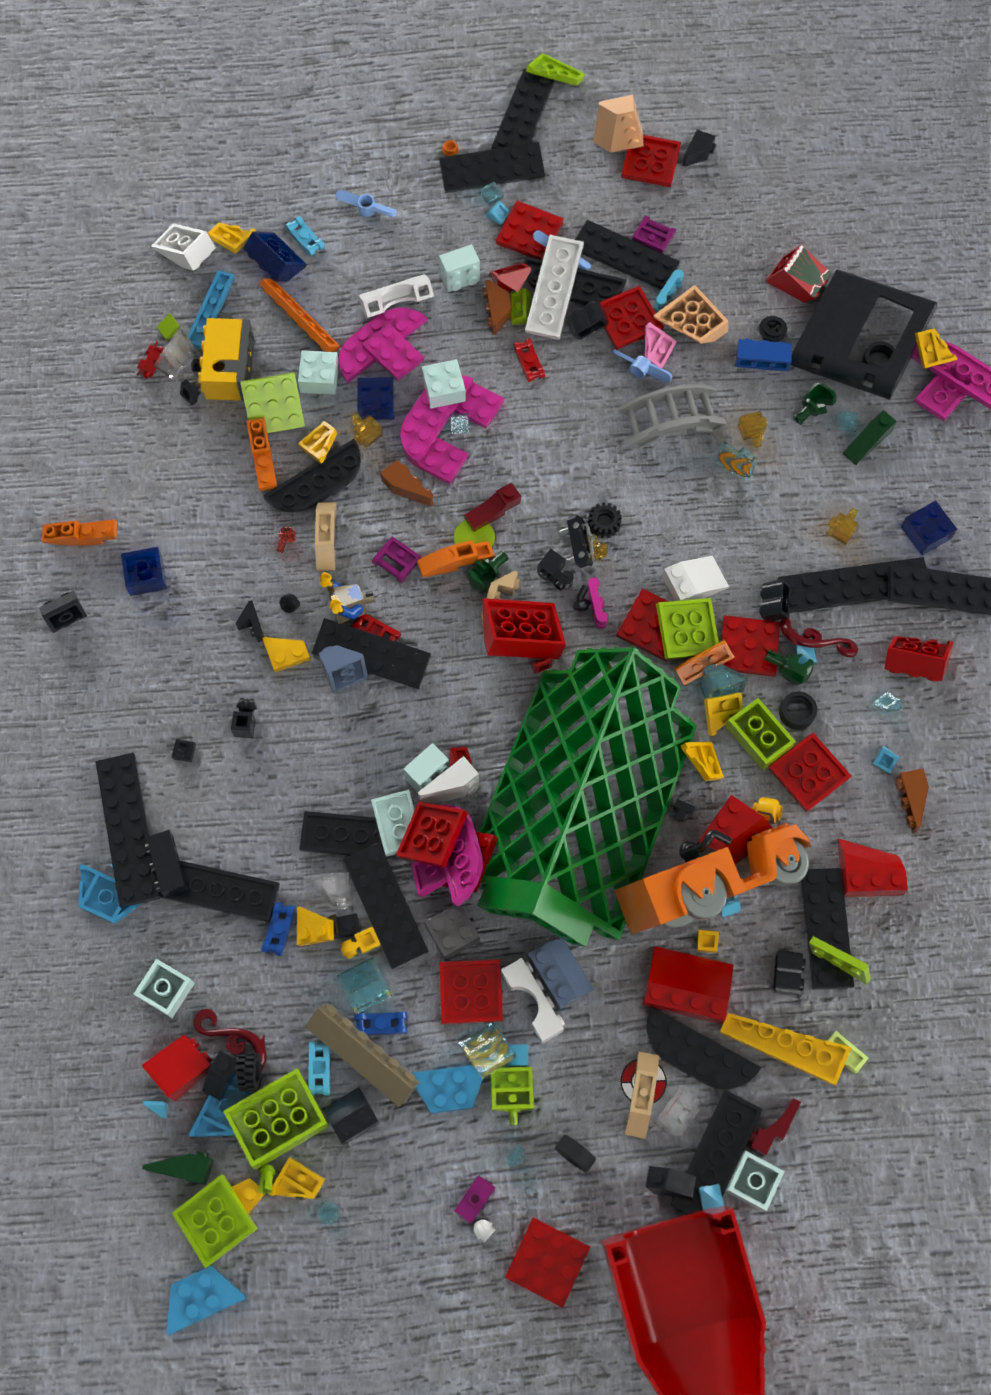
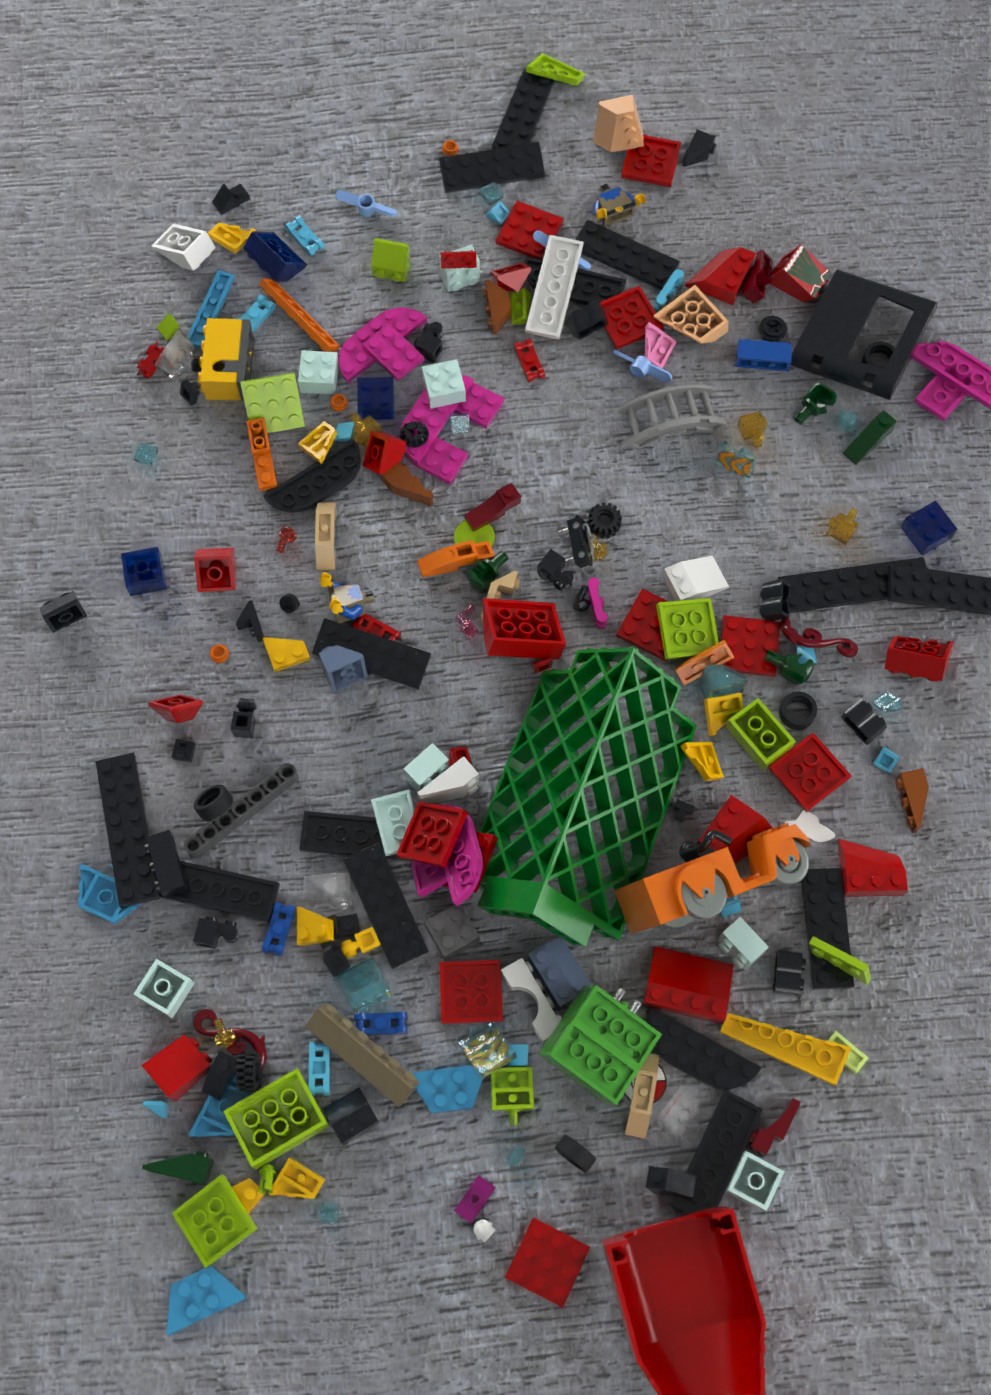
(79, 534): orange slope -> none
(146, 454): none -> clear light blue plate
(177, 708): none -> red slope
(210, 930): none -> black brick
(213, 802): none -> black tyre
(215, 569): none -> red slope
(219, 653): none -> orange plate
(225, 1037): none -> clear yellow plate
(228, 199): none -> black slope
(246, 801): none -> dark grey beam
(258, 315): none -> medium azure plate
(335, 961): none -> black plate
(338, 402): none -> orange plate
(345, 432): none -> medium azure slope
(383, 452): none -> red slope
(390, 260): none -> lime slope
(399, 554): magenta plate -> none
(412, 289): white arch -> none
(418, 439): none -> black gear
(429, 342): none -> black brick
(460, 259): none -> red hinge
(468, 627): none -> clear pink plate
(601, 1043): none -> bright green piece
(615, 205): none -> torso
(651, 237): magenta plate -> none
(707, 941): yellow plate -> none
(710, 1196): medium azure slope -> none
(724, 274): none -> red wedge
(742, 944): none -> light aqua brick
(758, 278): none -> dark red slope
(769, 809): yellow head -> none
(810, 826): none -> white sticker
(864, 721): none -> black brick
(933, 349): yellow wing -> none

